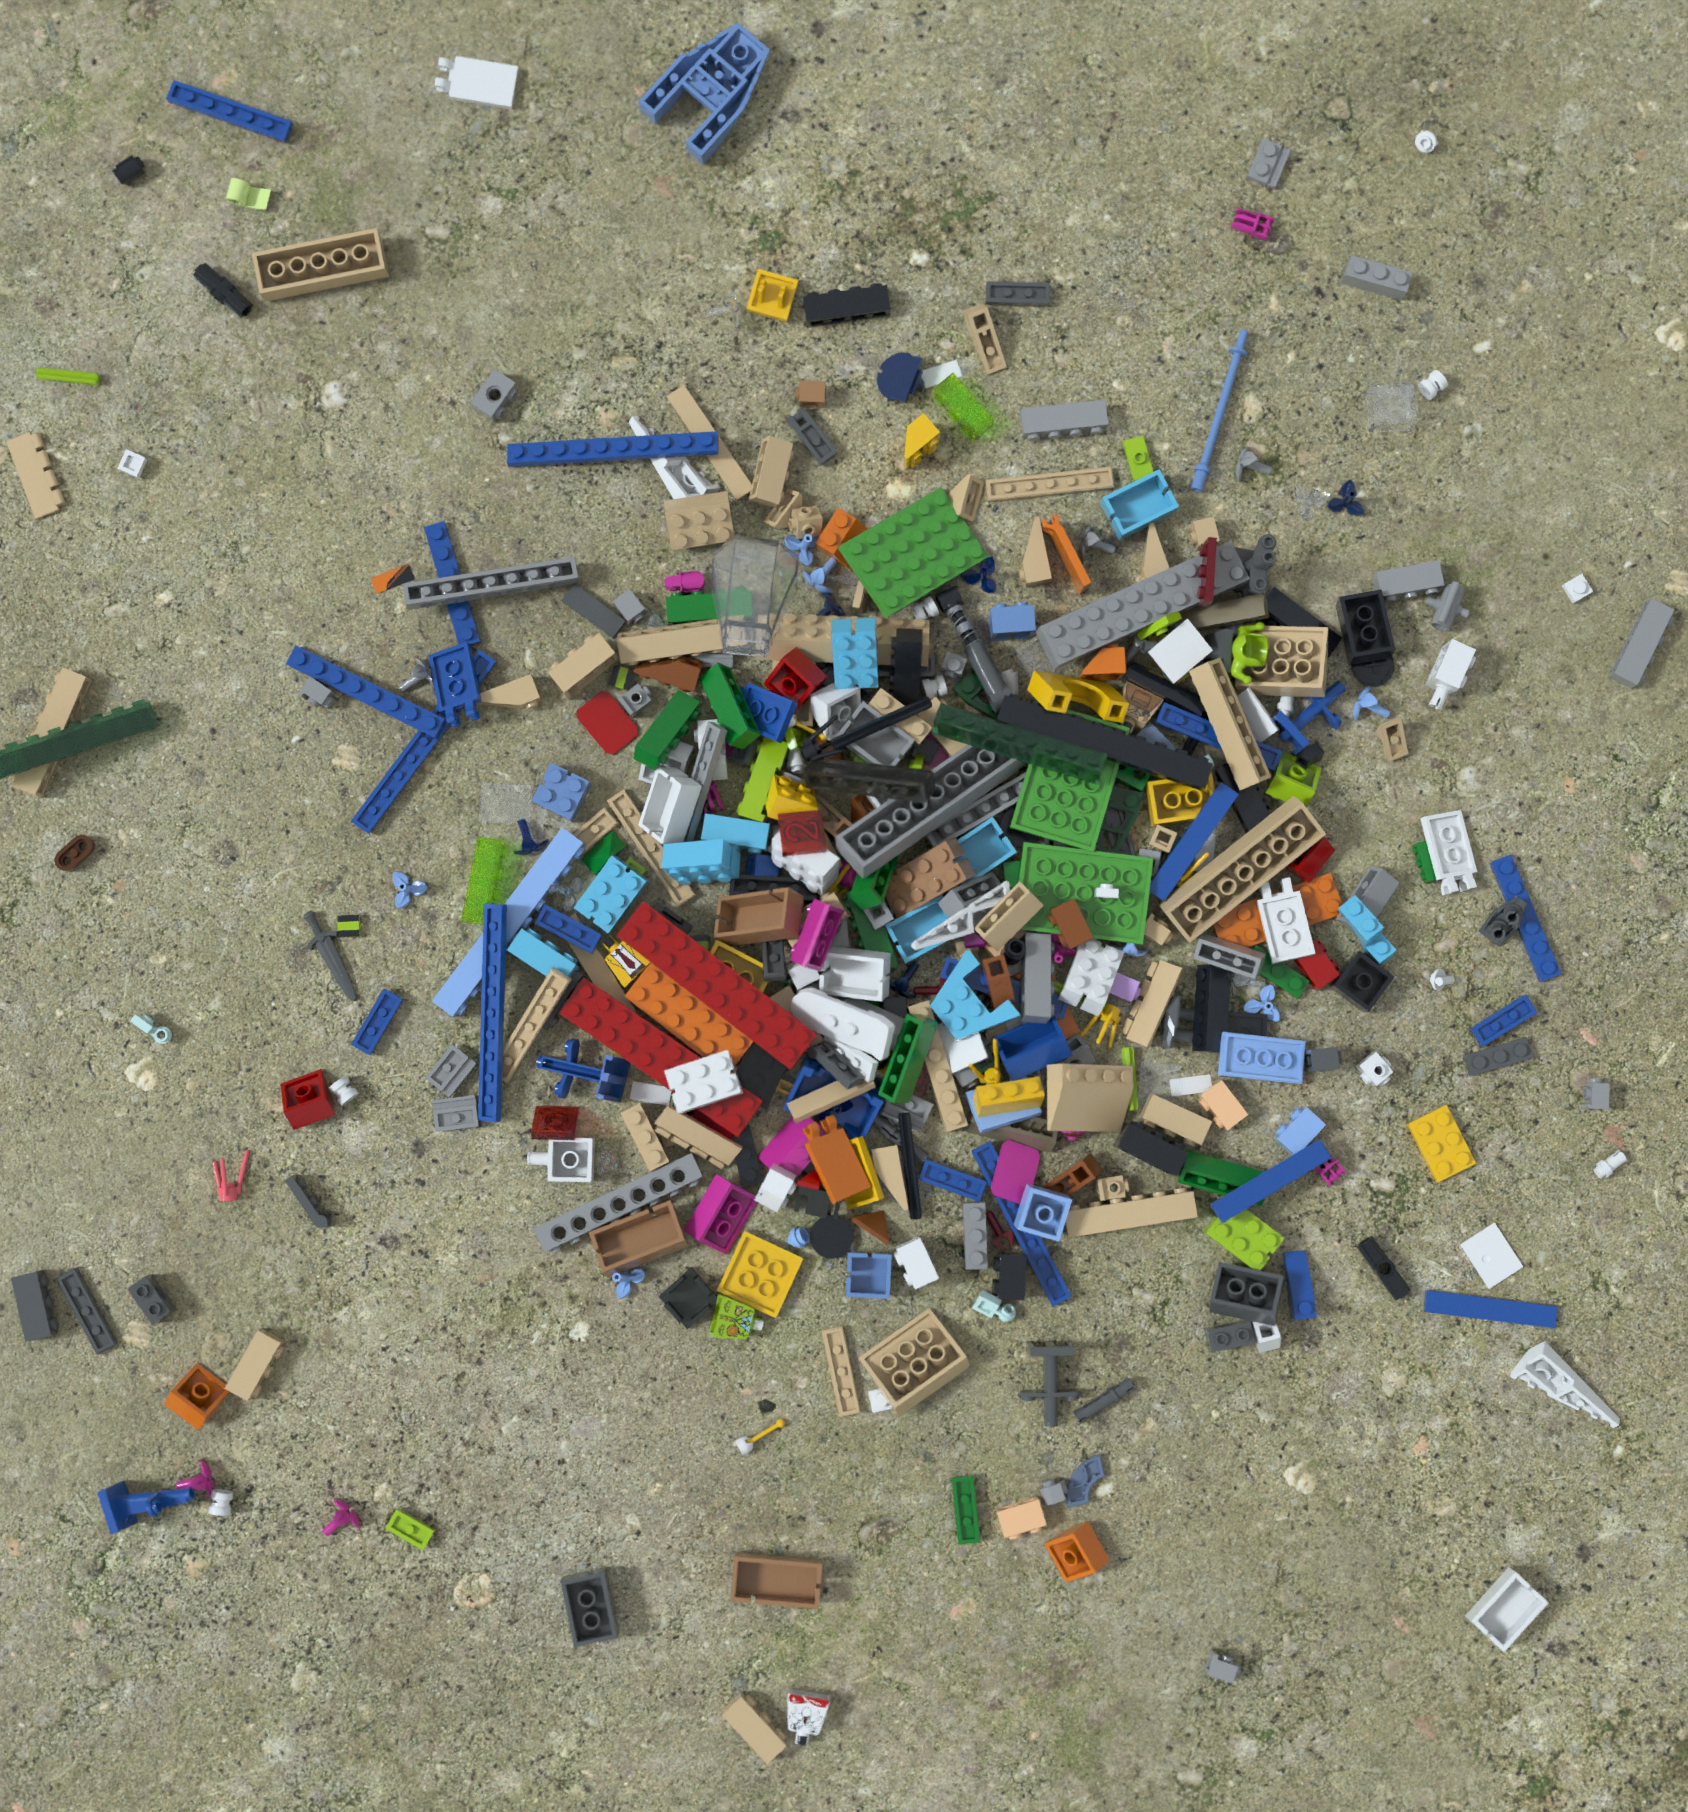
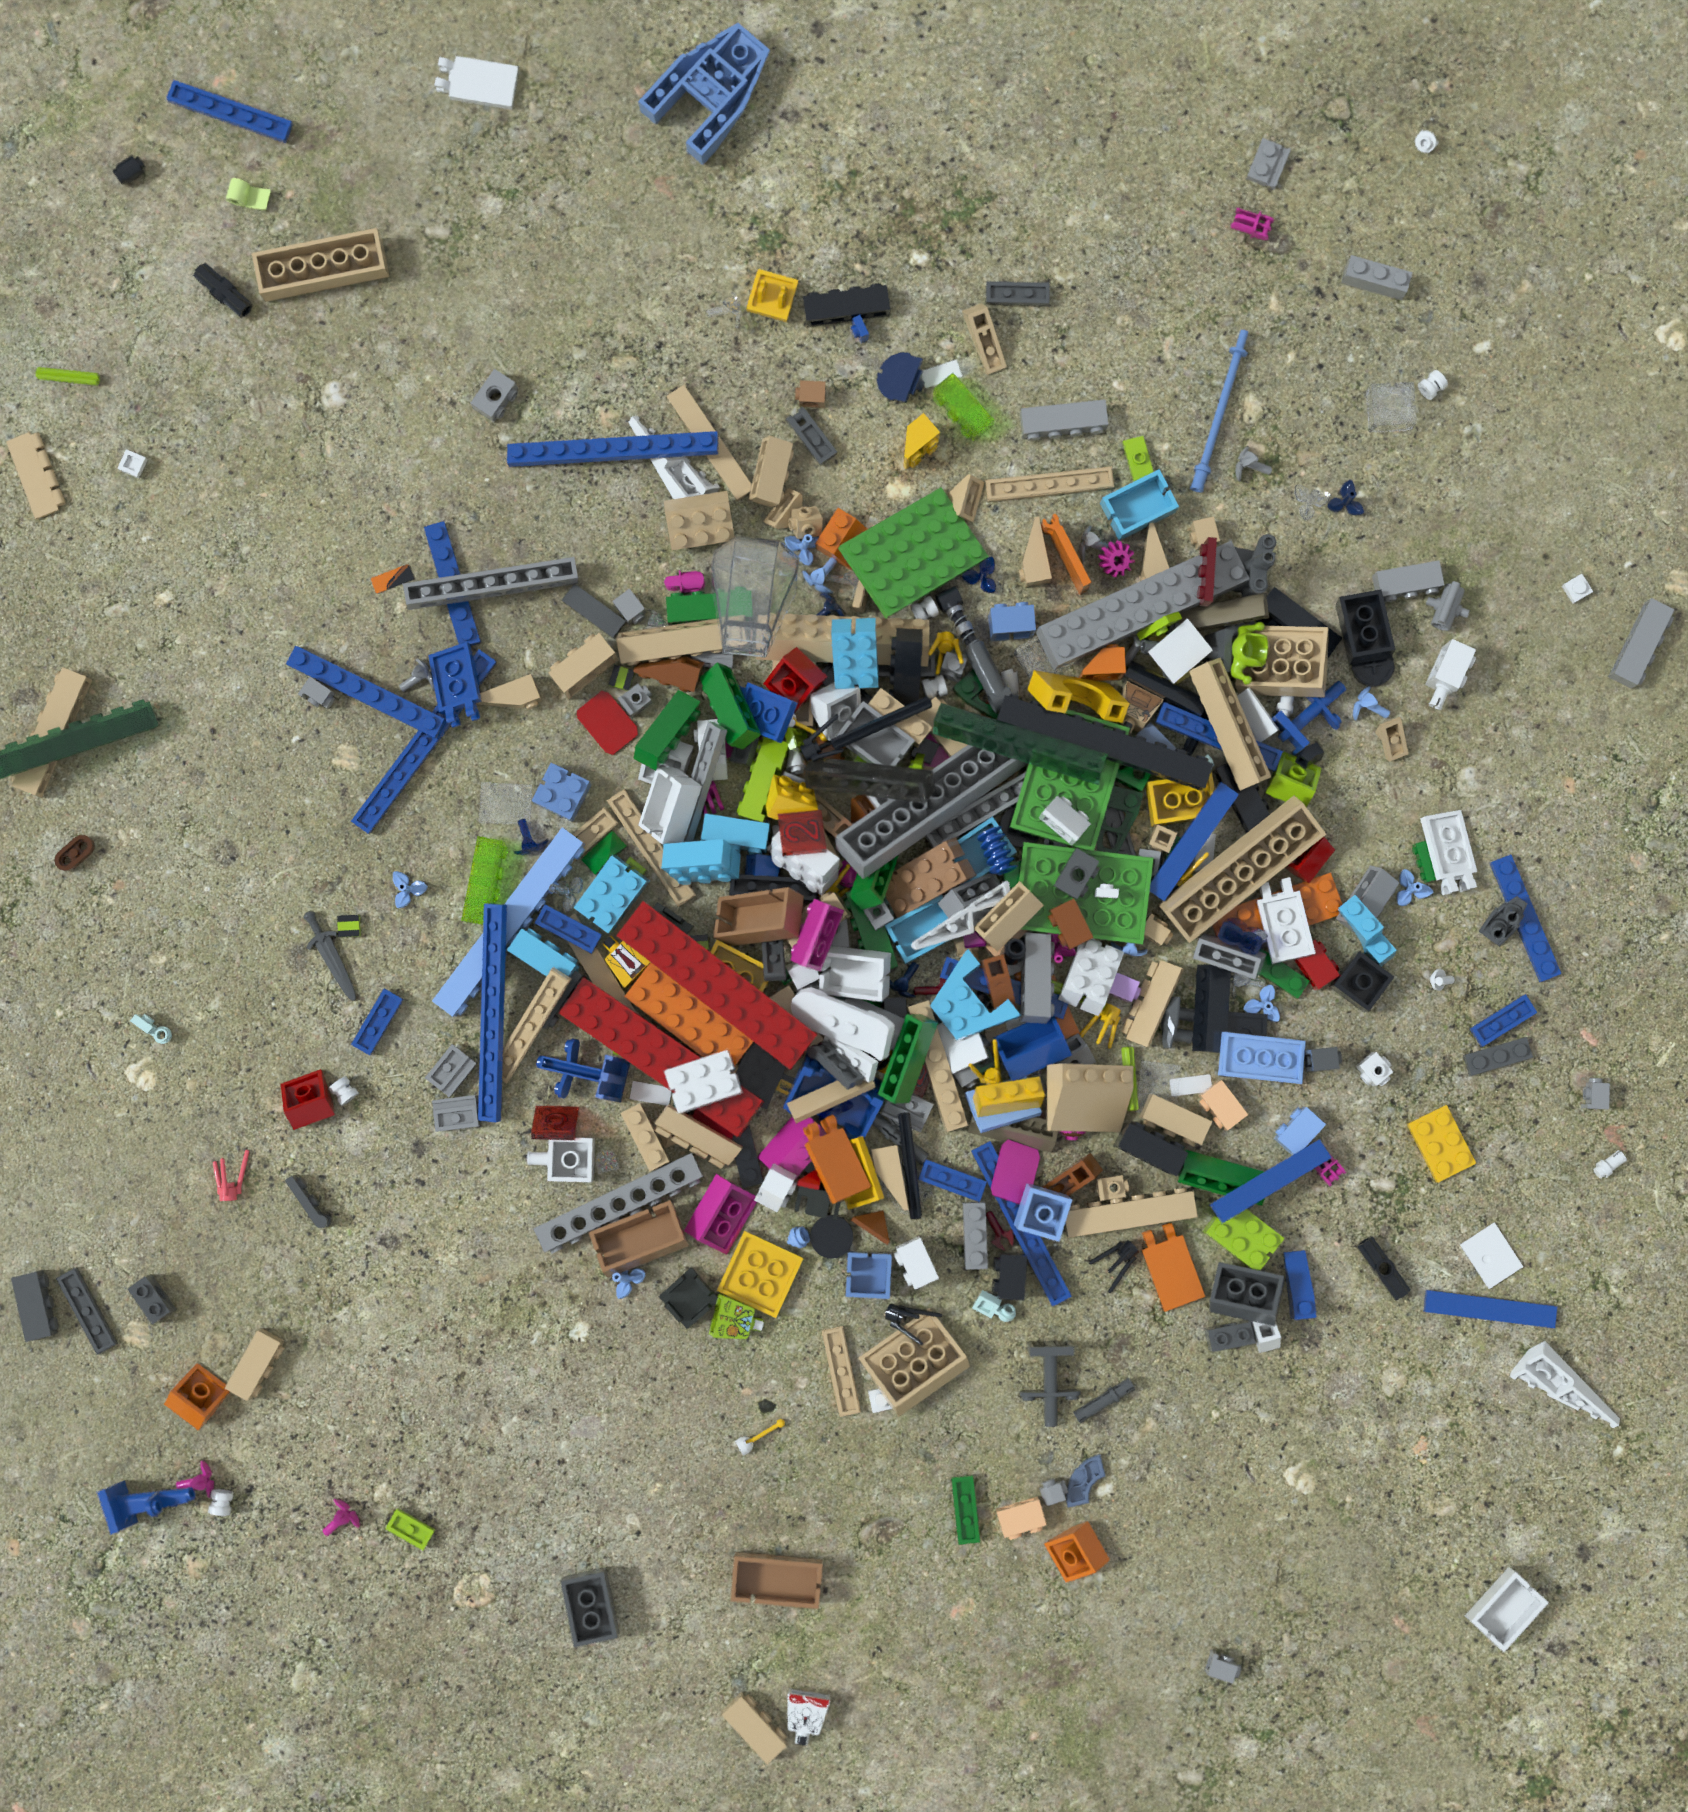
(859, 329): none -> blue plate
(899, 1314): none -> black plant
(945, 643): none -> yellow plant
(995, 851): none -> blue piece
(1065, 820): none -> white slope
(1065, 881): none -> dark grey brick
(1122, 552): none -> dark pink gear
(1126, 1252): none -> black plant
(1171, 1269): none -> orange tile
(1246, 938): none -> clear blue brick
(1419, 889): none -> light blue plant

